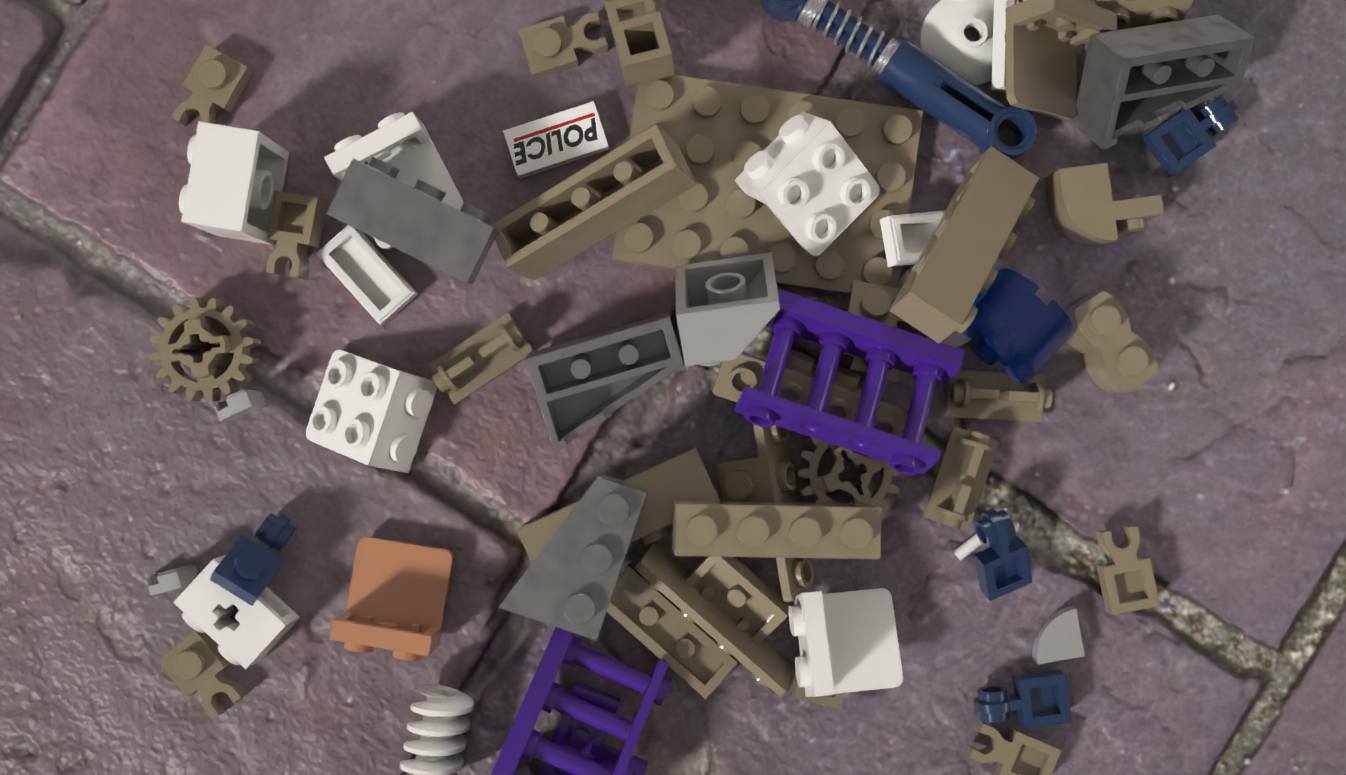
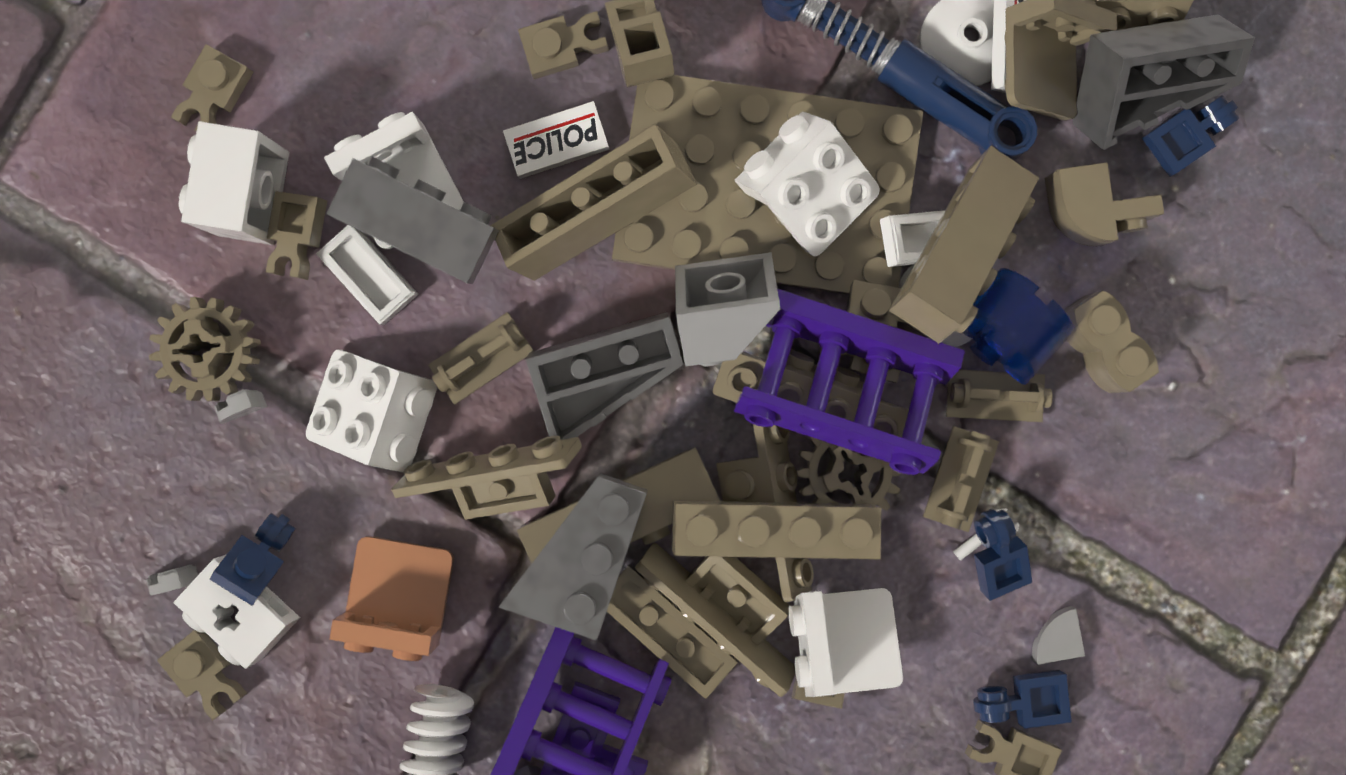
(496, 481): none -> dark tan bracket
(1127, 579): dark tan plate -> none

